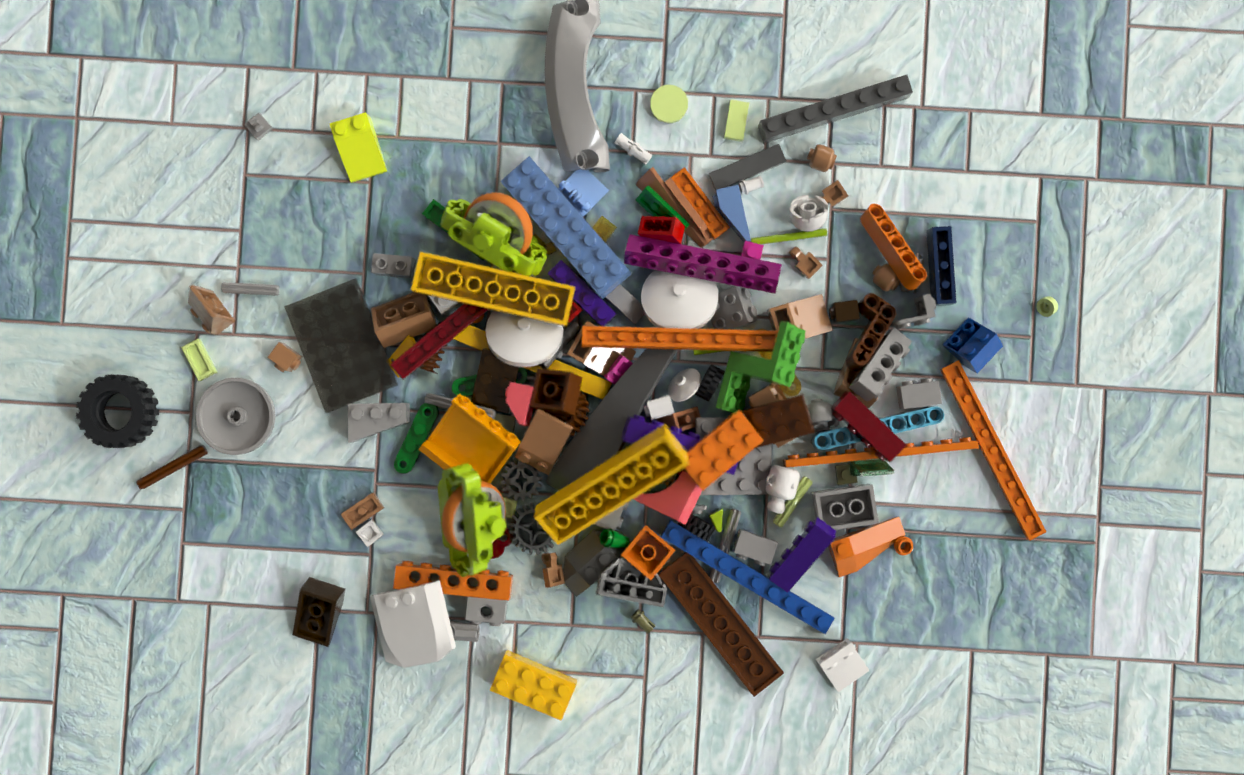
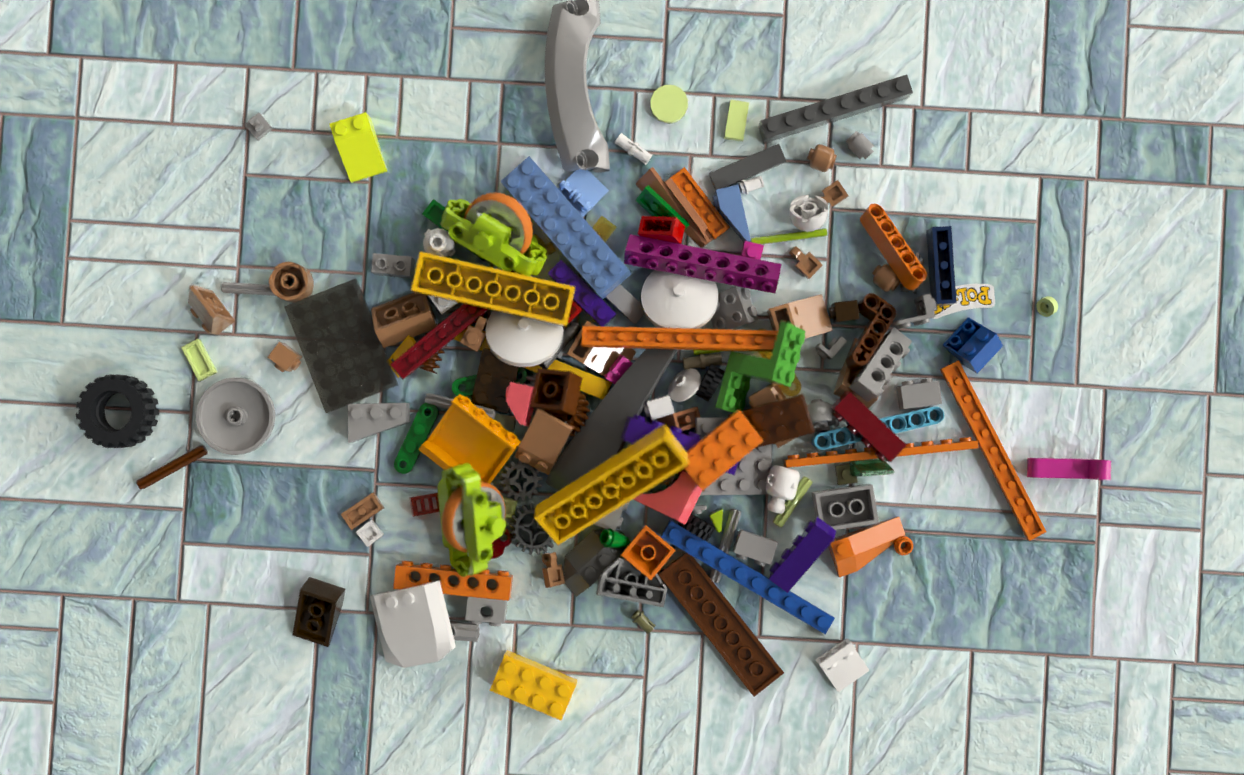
(283, 275): none -> medium nougat brick
(413, 504): none -> clear red slope
(438, 243): none -> white piece
(474, 337): none -> medium nougat plate
(702, 361): none -> dark tan pin
(834, 346): none -> light grey bracket
(860, 145): none -> light grey brick
(969, 297): none -> sticker
(1069, 468): none -> dark pink beam

